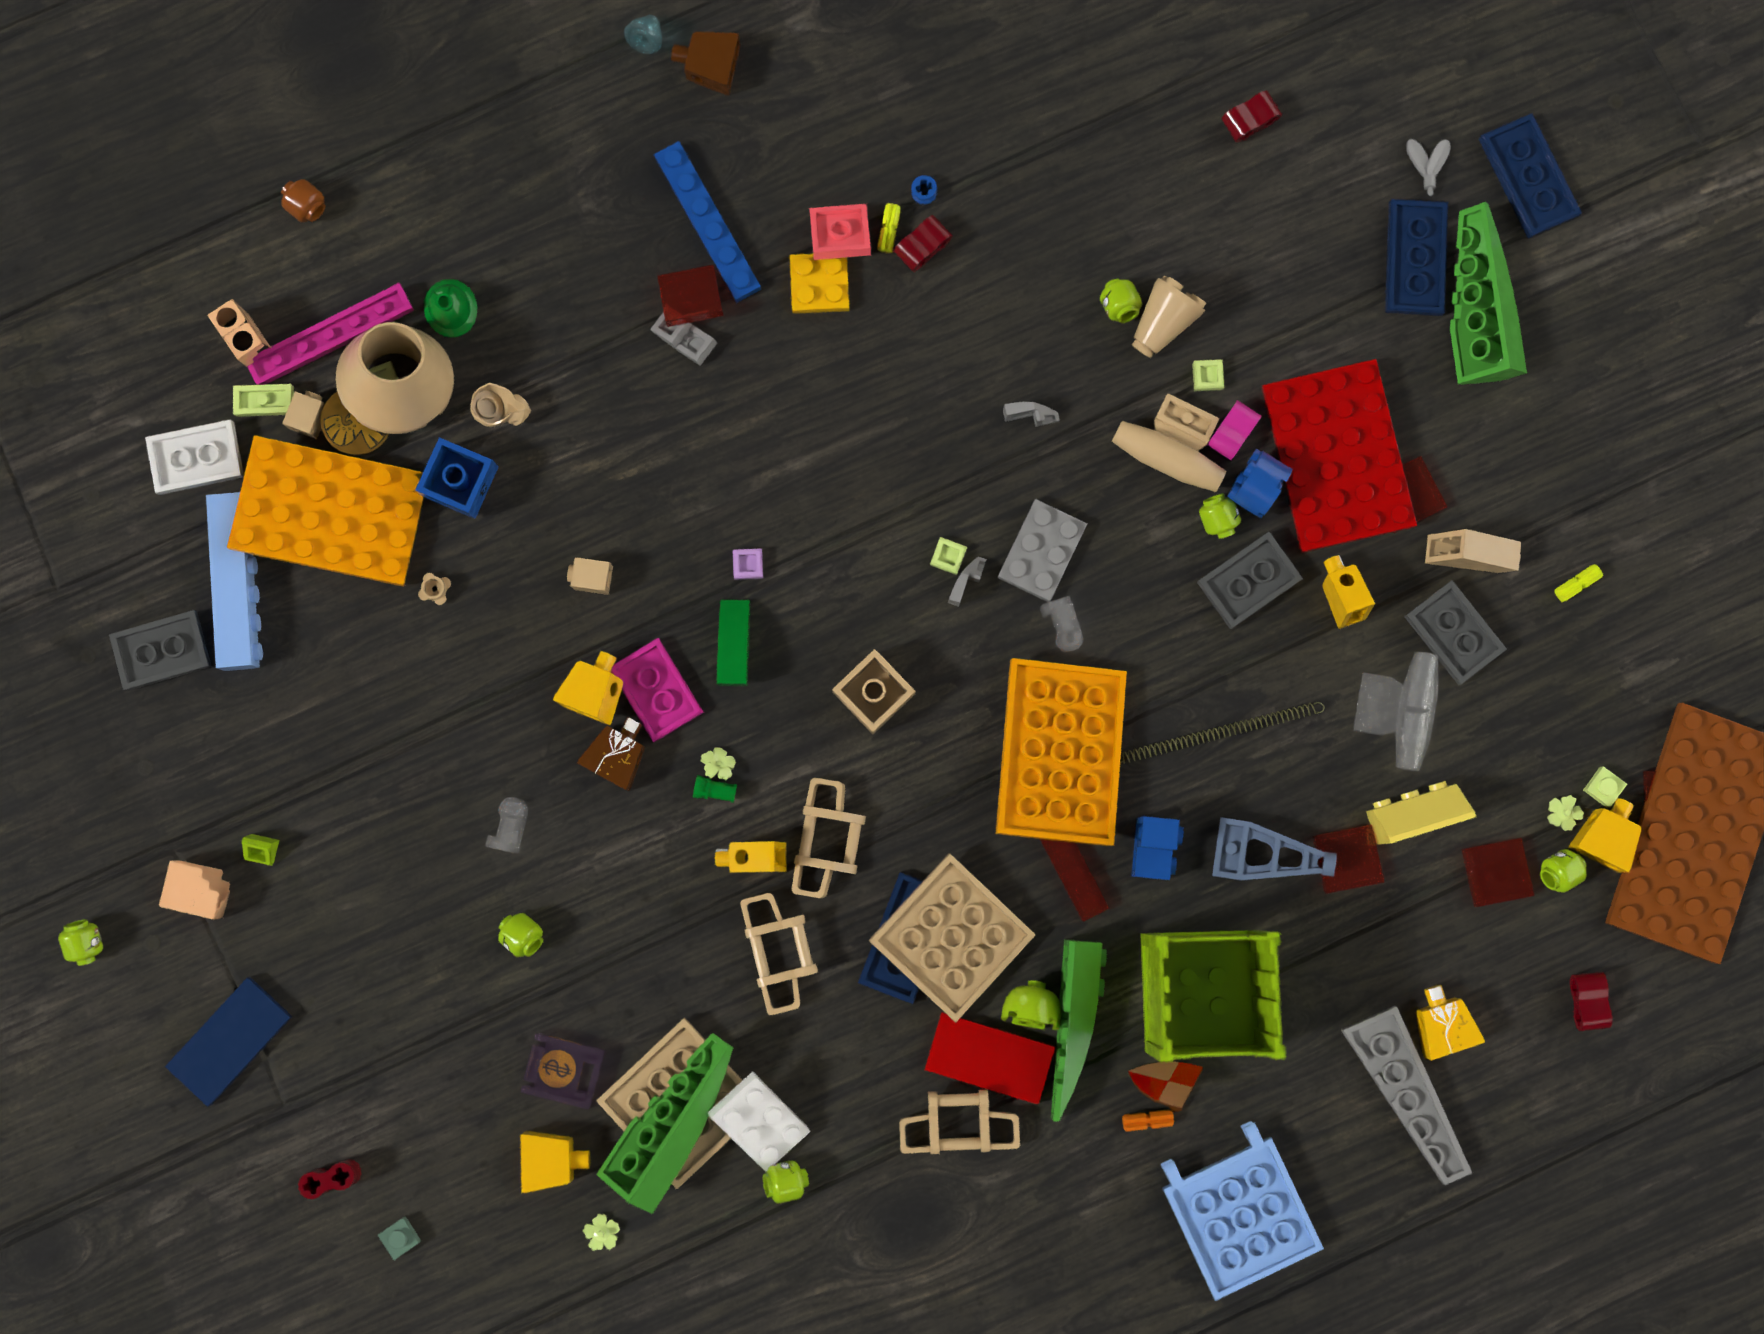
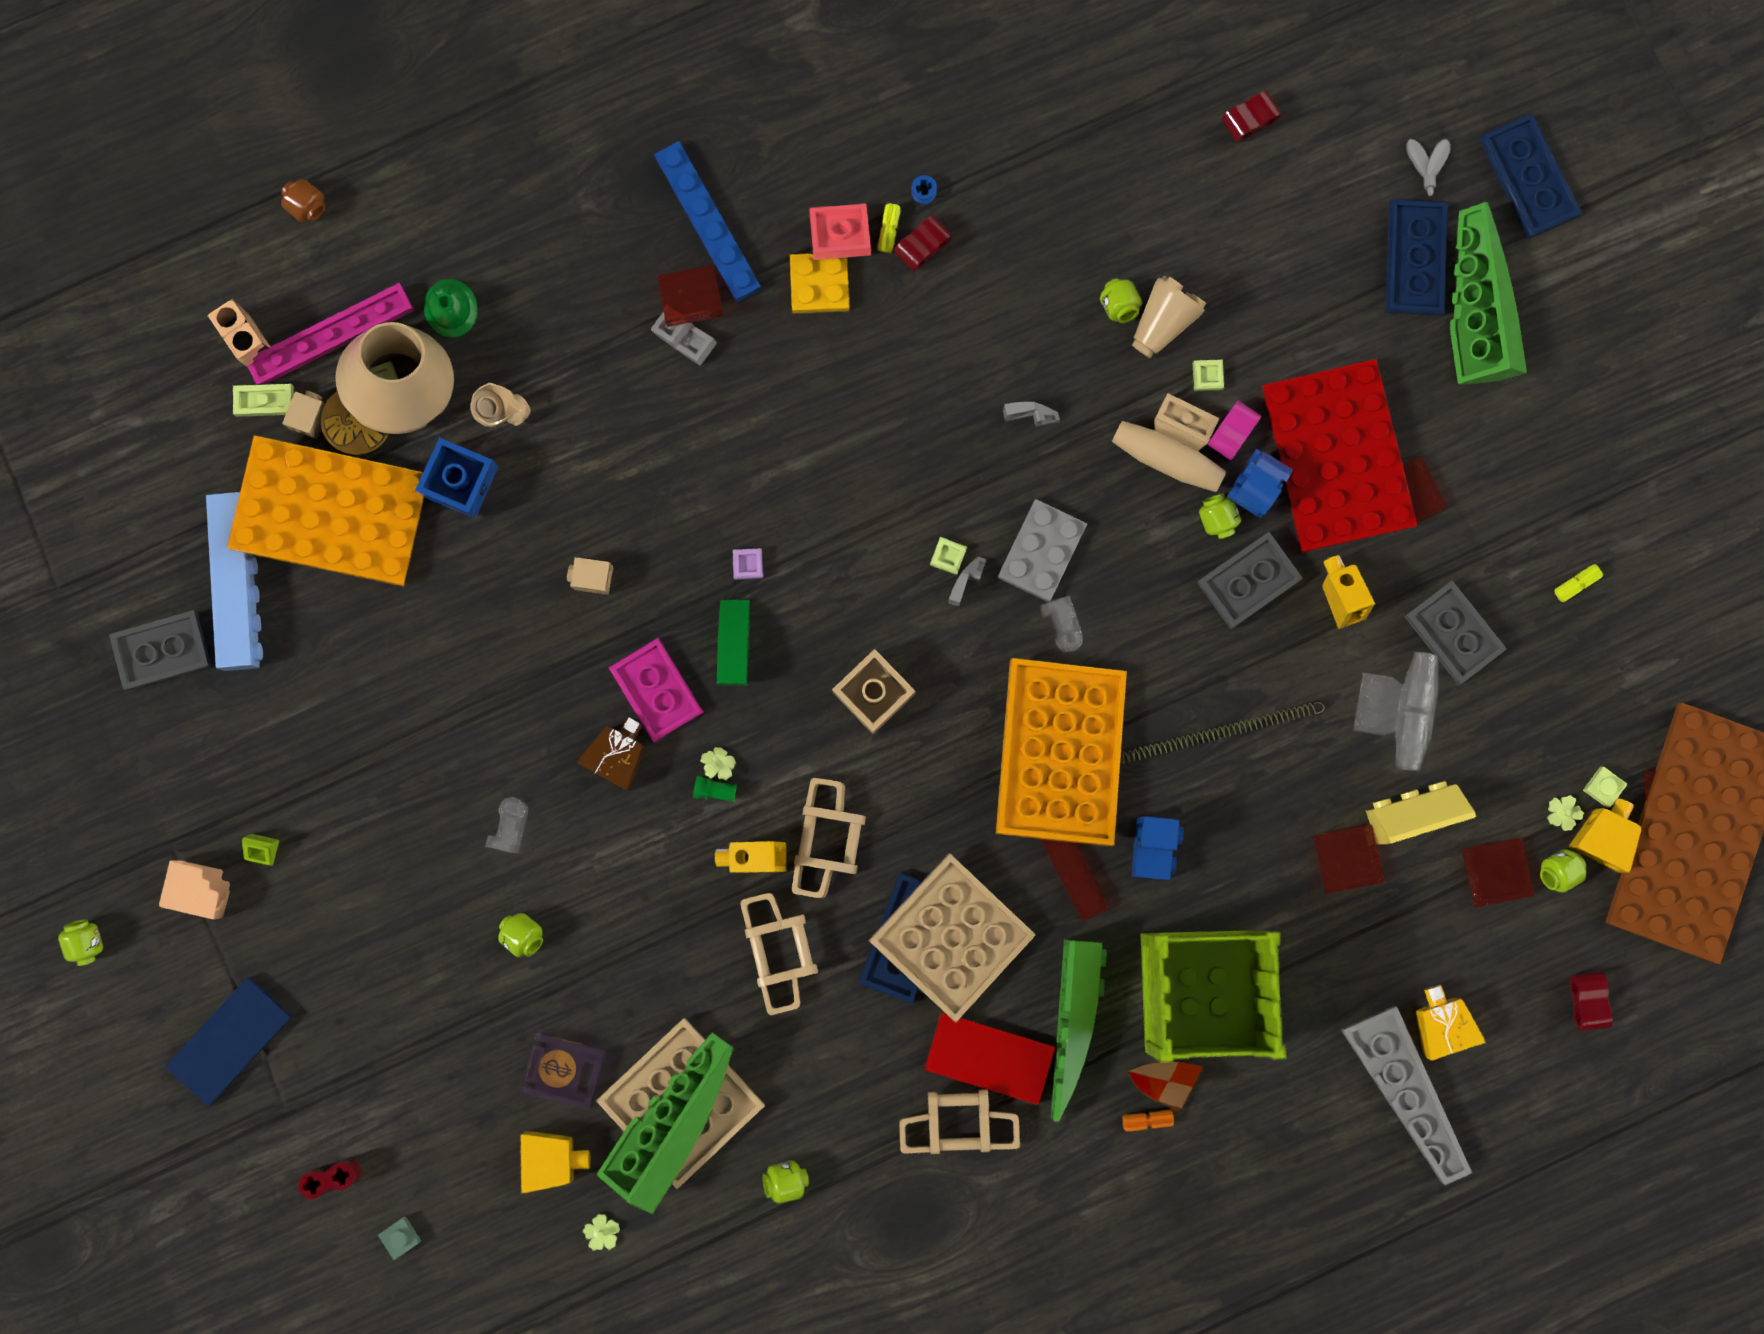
(194, 457): white plate -> none
(428, 583): tan plate -> none
(592, 689): yellow torso -> none
(644, 34): clear light blue brick -> none
(709, 59): reddish brown torso -> none
(759, 1121): white plate -> none
(1032, 1006): lime cylinder -> none
(1231, 853): sand blue plate -> none
(1241, 1215): light blue plate -> none
(1473, 551): tan slope -> none

